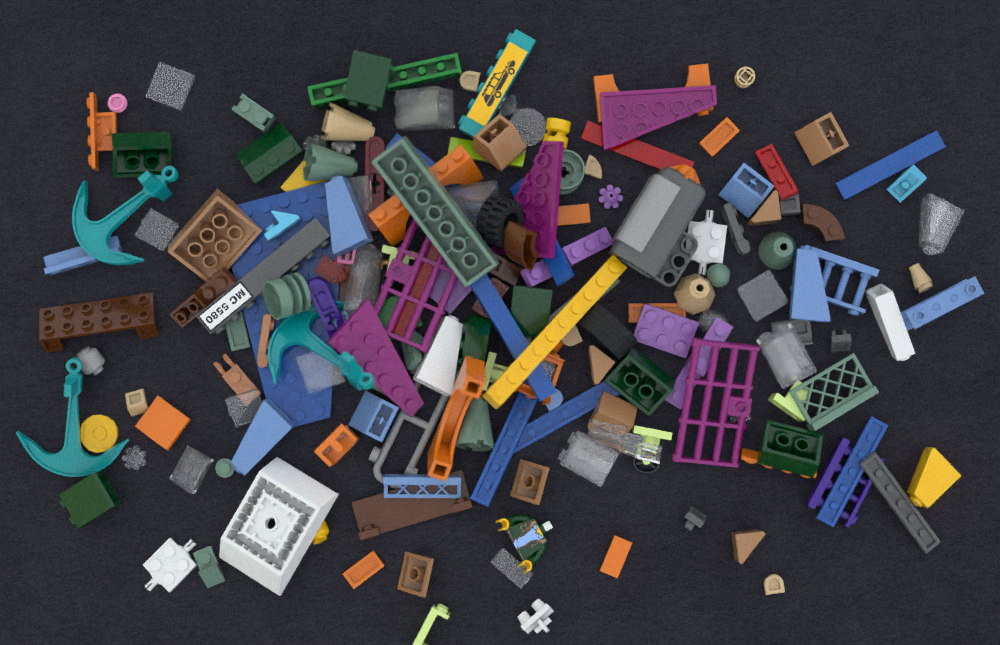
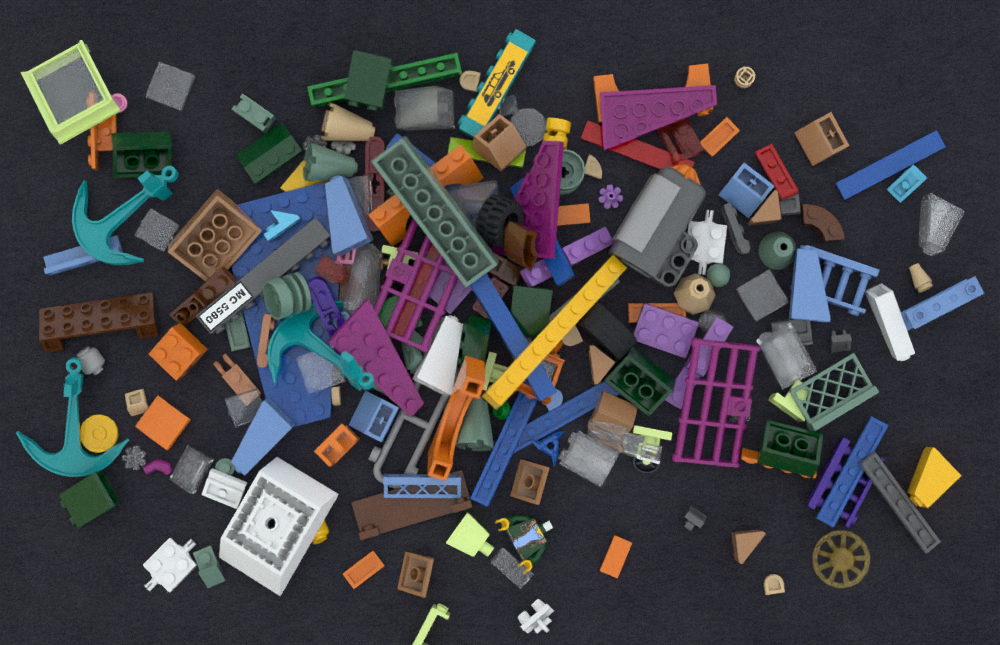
(70, 93): none -> piece
(160, 465): none -> magenta arm
(178, 351): none -> orange brick
(224, 488): none -> white plate
(336, 395): none -> tan tile
(470, 537): none -> yellowish green torso
(503, 411): none -> green plate
(553, 452): none -> blue piece
(685, 138): none -> clear red plate
(841, 559): none -> clear yellow wheel

